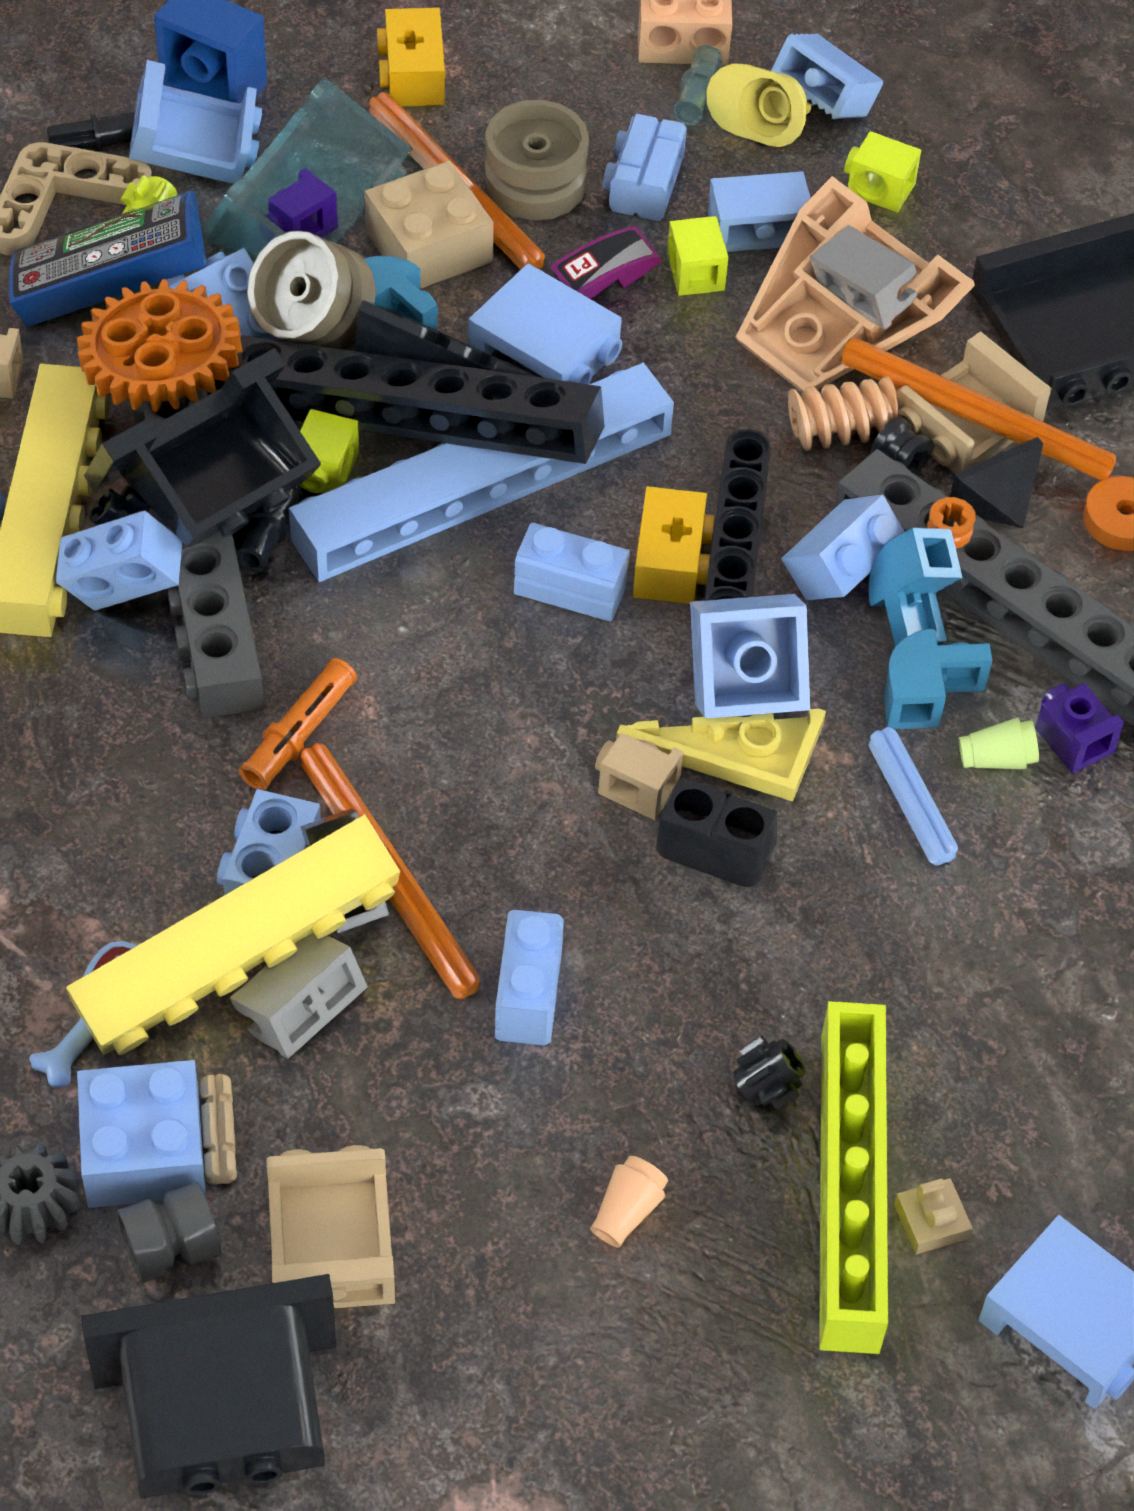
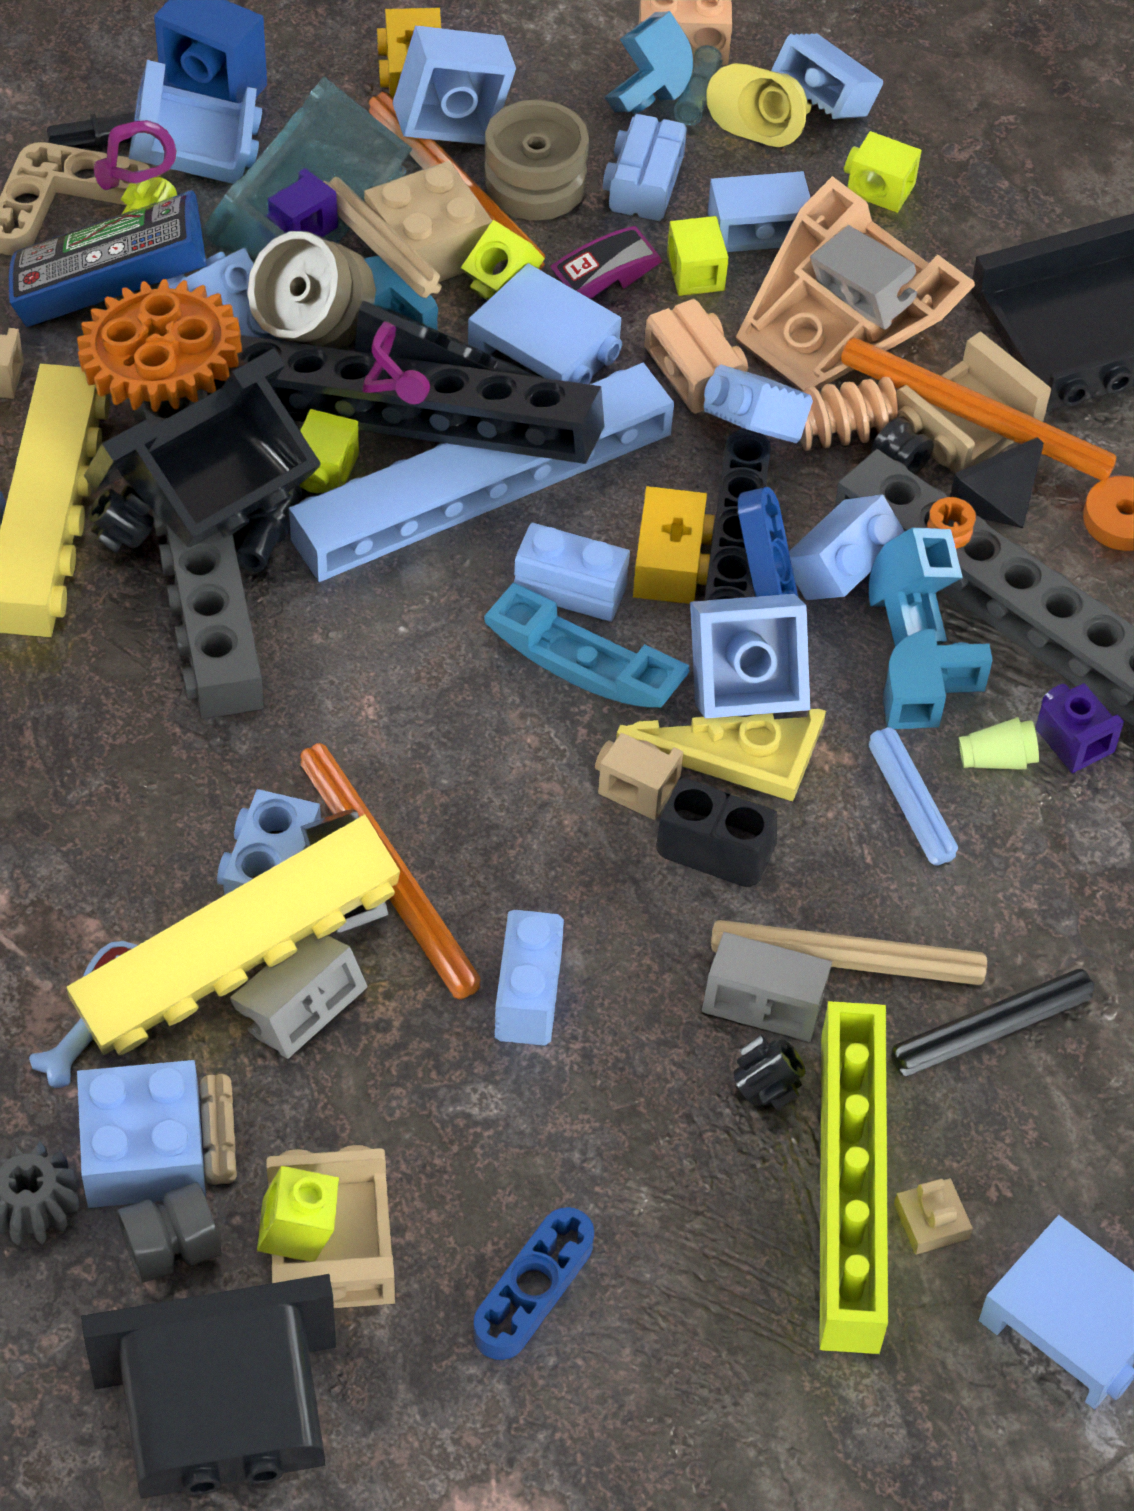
(106, 169): none -> magenta piece
(119, 561): light blue brick -> none
(263, 763): orange pin -> none
(298, 1214): none -> neon yellow brick
(384, 241): none -> tan axle
(409, 385): none -> magenta piece
(452, 84): none -> light blue brick
(493, 247): none -> neon yellow brick
(534, 1256): none -> blue beam
(581, 657): none -> dark azure slope
(628, 1200): light nougat cone -> none
(663, 64): none -> dark azure brick
(689, 348): none -> light nougat brick
(757, 403): none -> light blue brick
(766, 543): none -> blue beam
(766, 986): none -> light grey hinge
(867, 953): none -> tan axle
(992, 1022): none -> black axle

